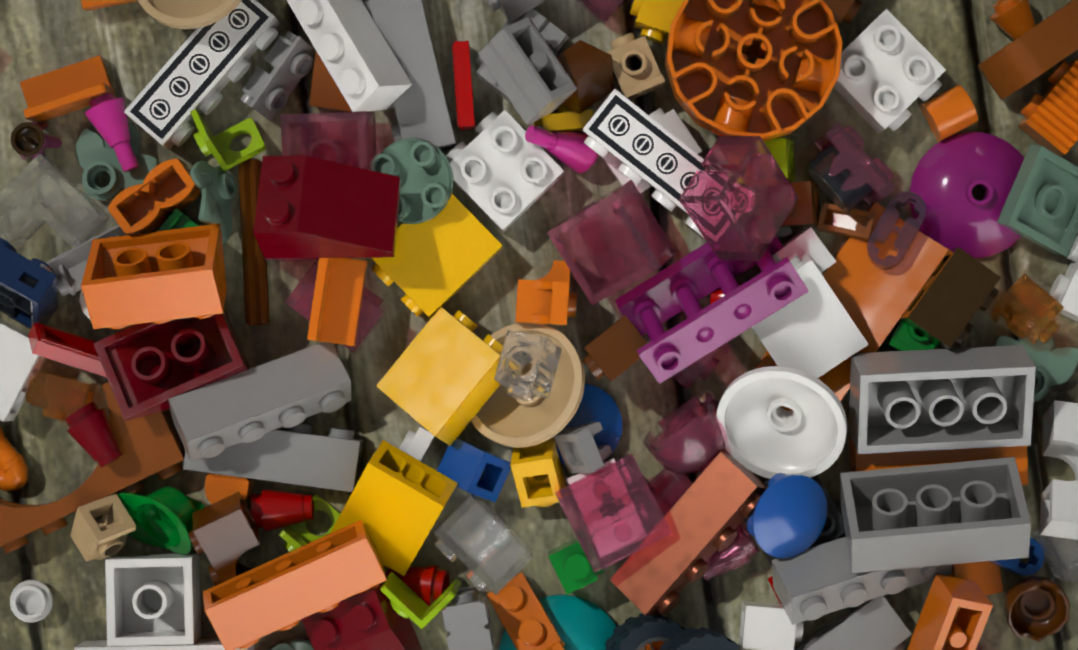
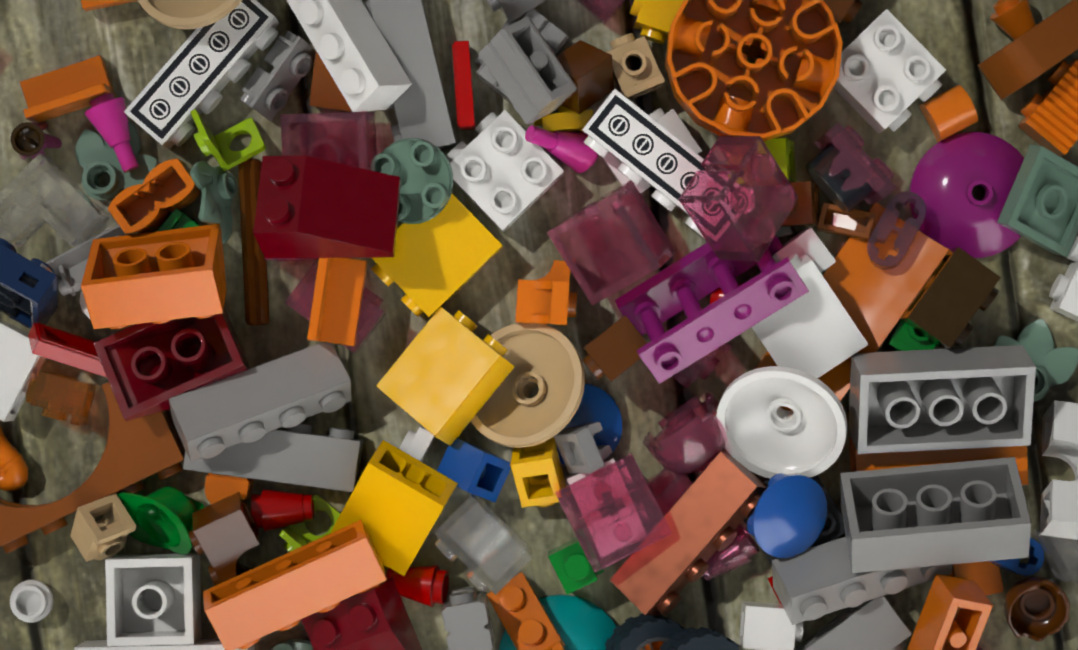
(94, 433): dark red cone -> none
(410, 605): lime bracket -> none
(516, 353): clear brick -> none
(1029, 311): clear orange brick -> none

